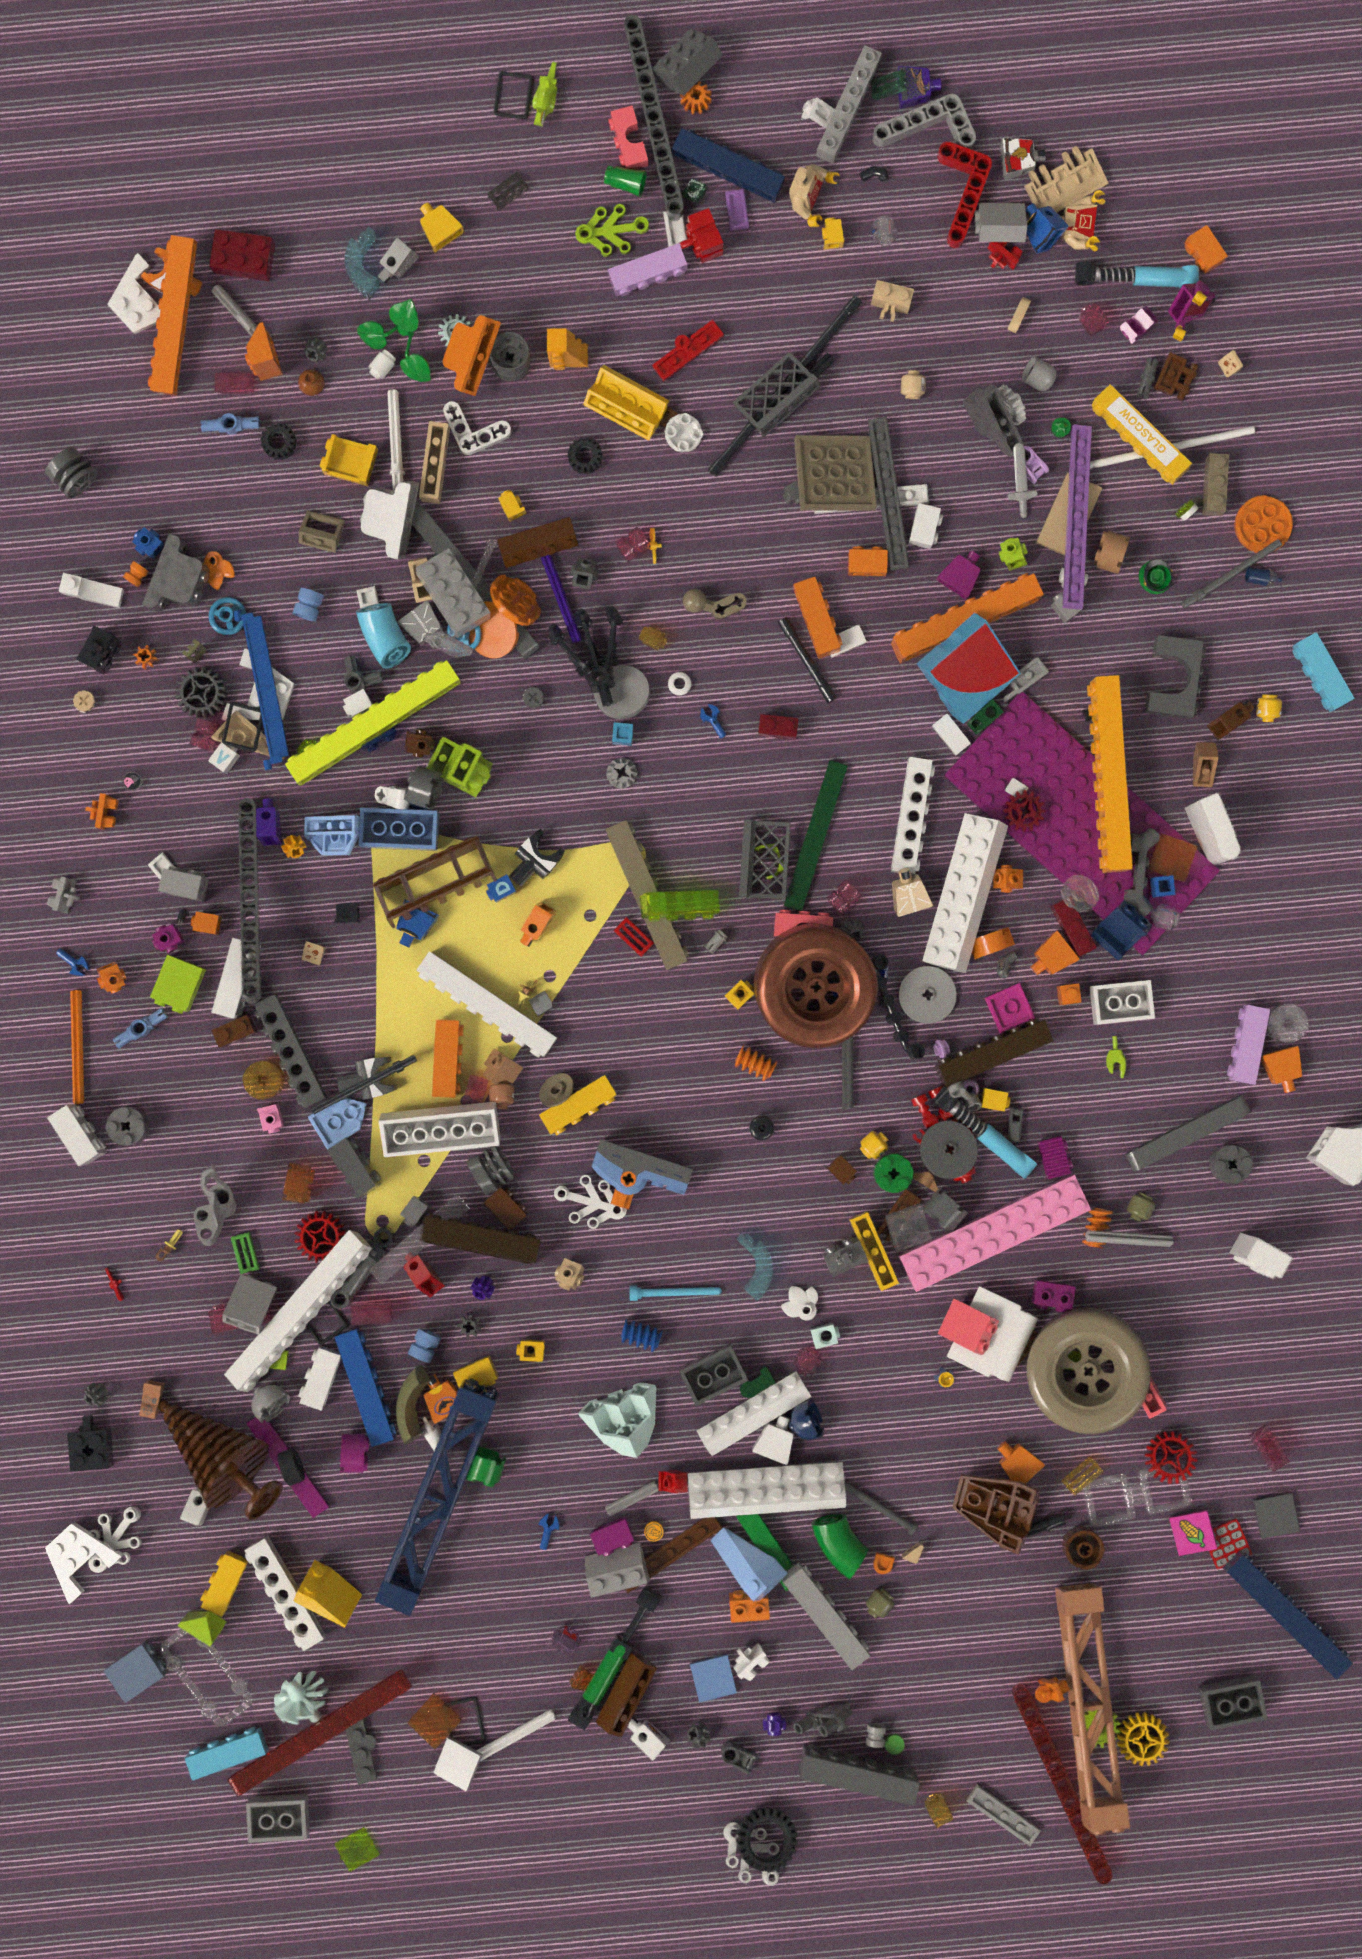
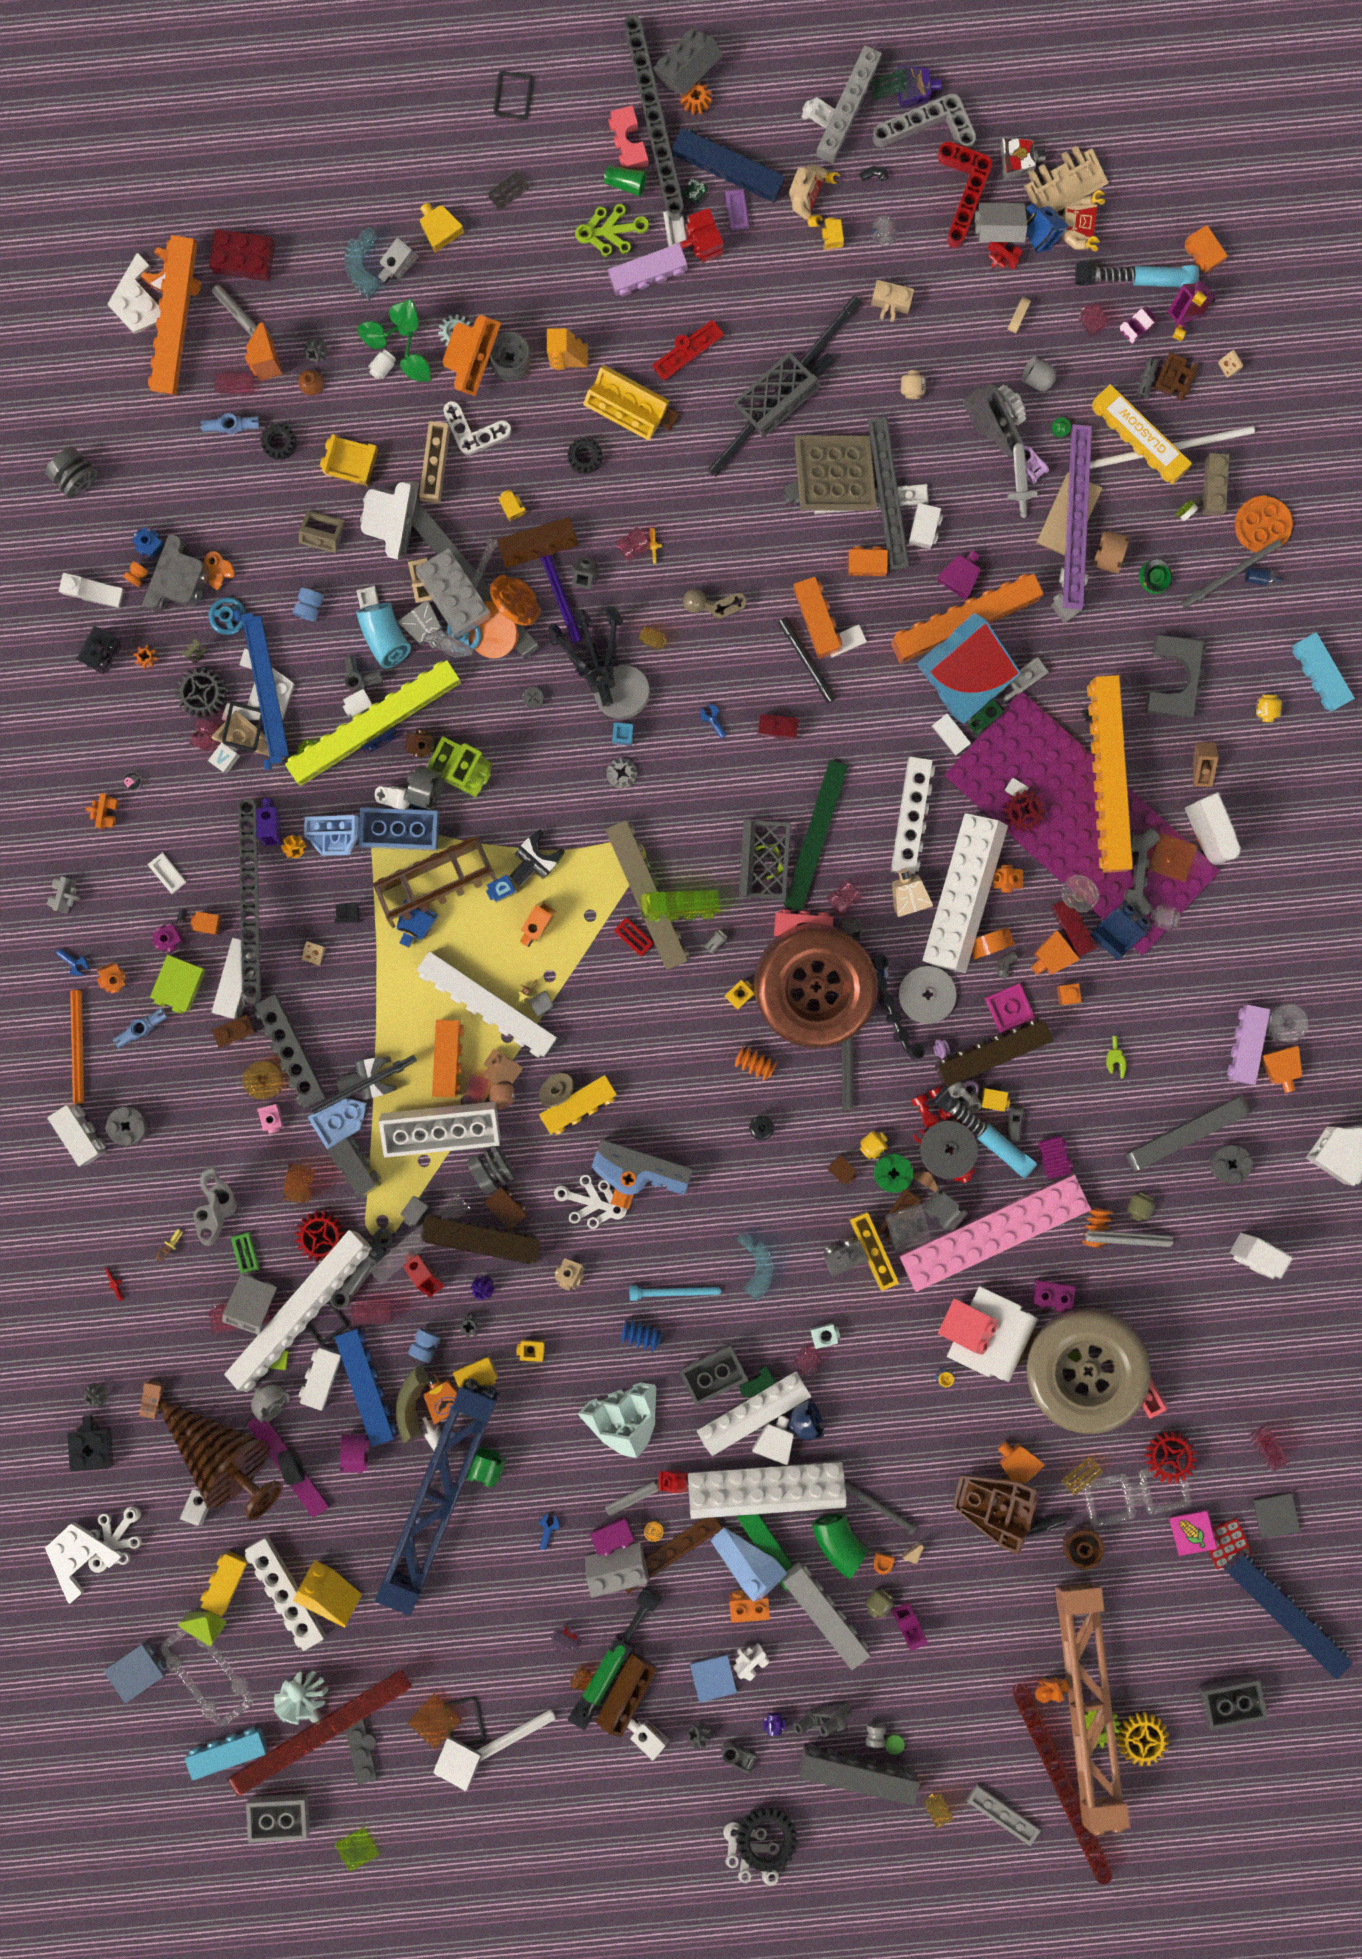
(84, 701): tan piece -> none
(182, 884): light grey brick -> none
(395, 438): white axle -> none
(545, 96): lime animal -> none
(683, 432): white dish -> none
(684, 690): white piece -> none
(799, 1300): white plate -> none
(909, 1626): none -> magenta brick
(1013, 553): lime brick -> none
(1122, 1002): white brick -> none
(1162, 886): blue brick -> none
(1230, 719): reddish brown torso -> none

